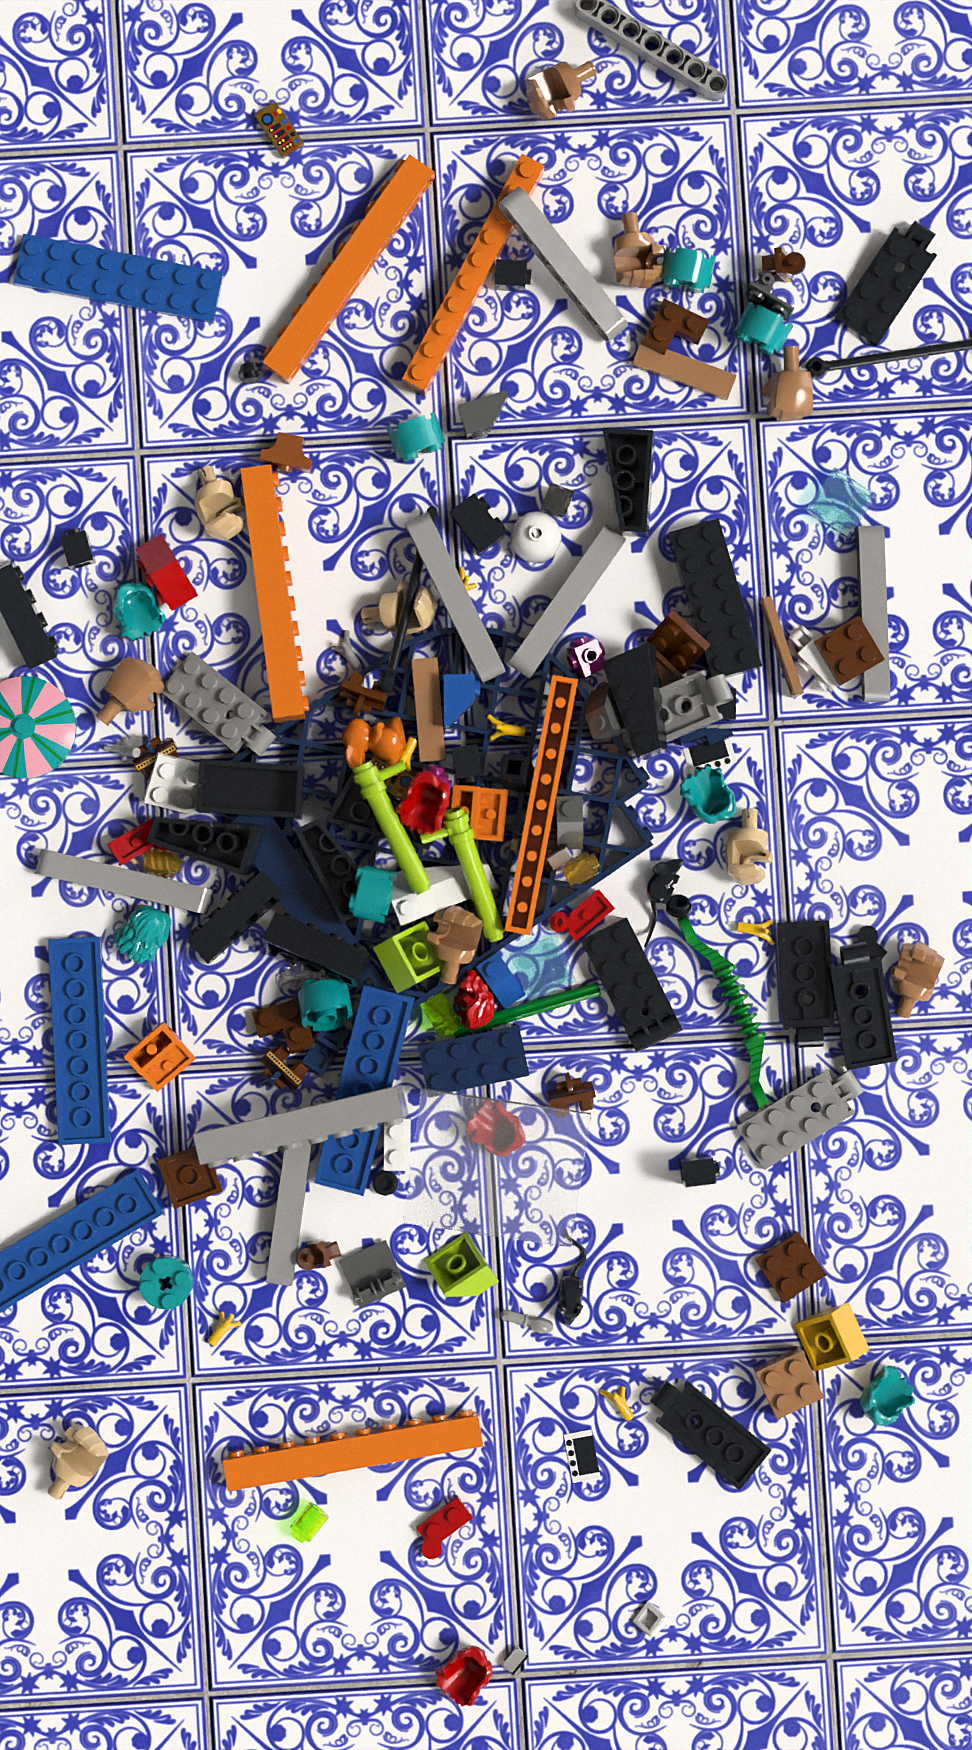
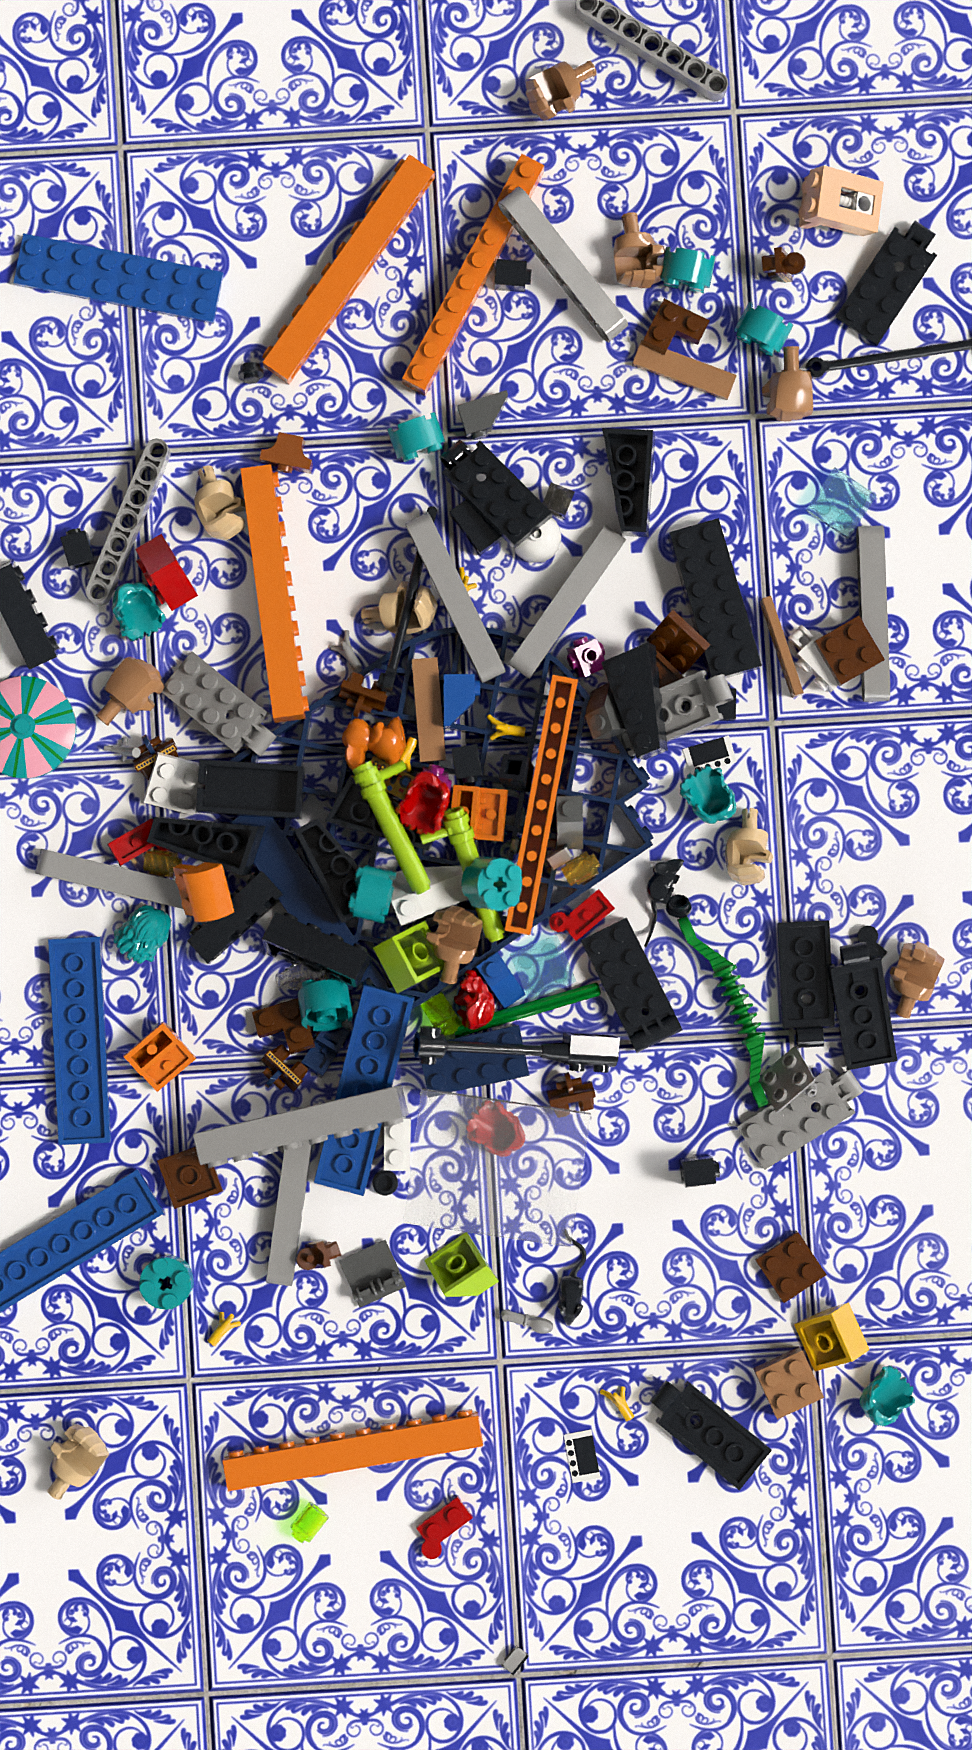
(127, 509): none -> light grey beam
(203, 891): none -> orange brick
(279, 130): tile -> none
(465, 1675): red hair -> none
(492, 883): none -> teal brick
(500, 497): none -> black hinge
(574, 1050): none -> black bar
(651, 1619): white slope -> none
(711, 735): dark blue slope -> none
(757, 929): yellow bar -> none
(760, 294): dark grey hinge -> none
(787, 1080): none -> light grey hinge
(822, 201): none -> light nougat brick

